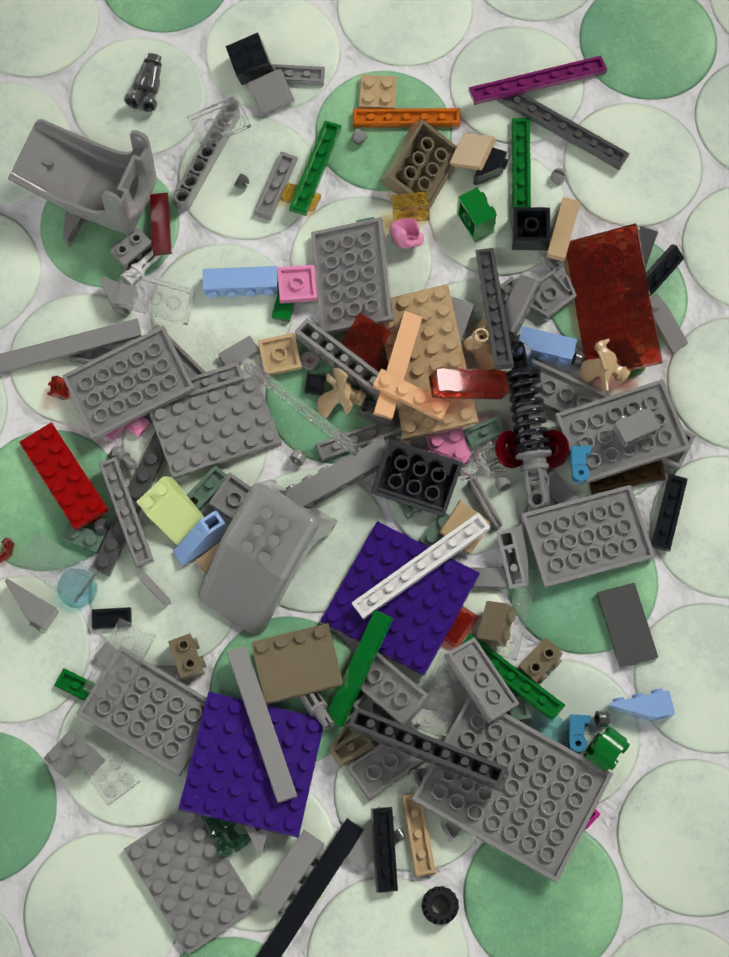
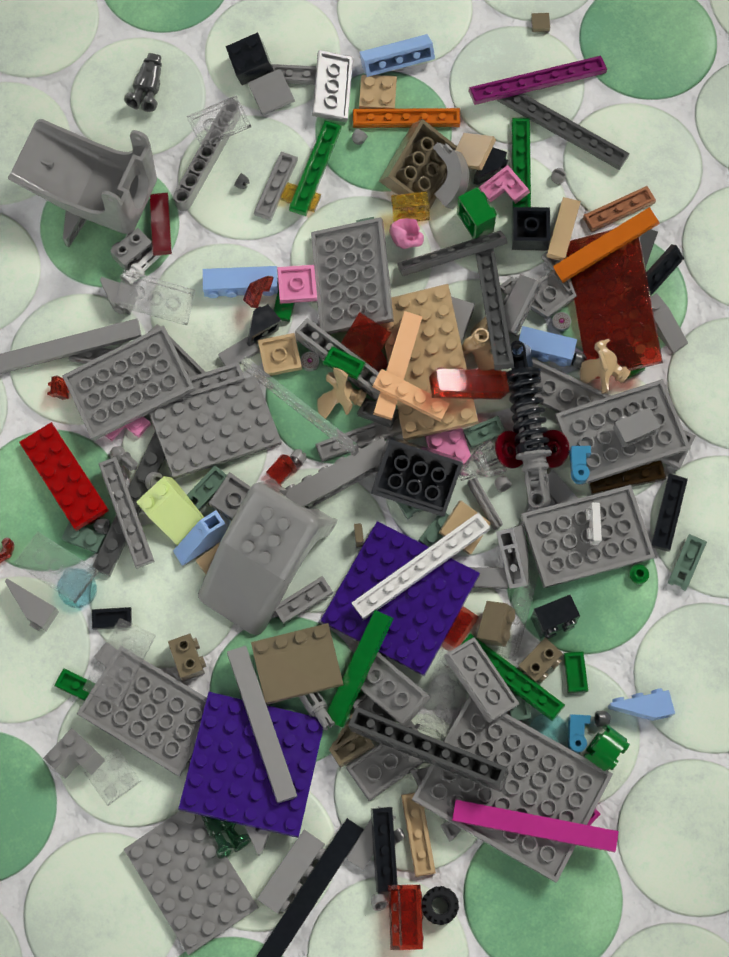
(151, 479): none -> light grey tile
(154, 589): light grey tile -> none
(255, 290): none -> clear red slope
(262, 324): none -> black slope
(281, 469): none -> clear red tile
(303, 600): none -> light grey plate
(315, 384): black plate -> none
(332, 86): none -> tile
(345, 362): none -> green tile
(358, 535): none -> dark tan tile
(379, 902): none -> light grey hinge
(397, 55): none -> light blue brick
(405, 917): none -> clear red brick
(452, 253): none -> dark grey tile
(457, 175): none -> light grey arch
(503, 182): none -> bright pink plate
(535, 826): none -> dark pink tile
(540, 22): none -> dark tan tile
(555, 616): none -> black brick
(561, 321): none -> light grey tile
(575, 672): none -> green tile
(594, 519): none -> white plate
(606, 244): none -> orange tile
(619, 209): none -> nougat tile
(627, 625): dark grey tile -> none
(636, 579): none -> green plate
(687, 561): none -> sand green plate

